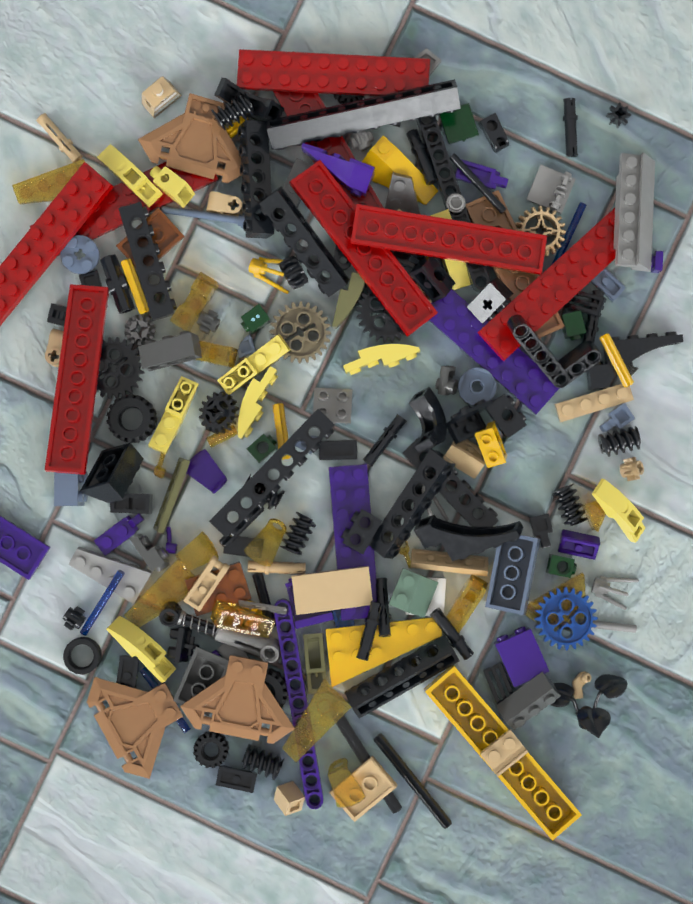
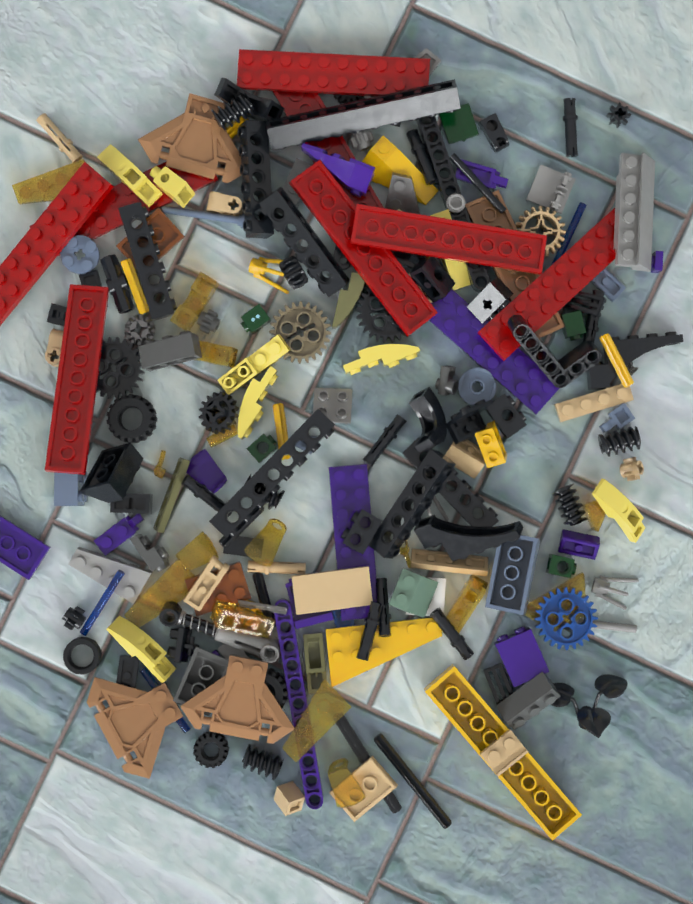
(159, 96): tan torso -> none
(170, 547): dark purple hand -> none
(174, 415): light yellow slope -> none
(200, 491): none -> black pin
(236, 779): black plate -> none
(246, 347): sand blue tile -> none
(298, 534): black piece -> none
(338, 450): black tile -> none
(401, 676): black brick -> none
(541, 527): black plate -> none
(578, 682): tan arm -> none

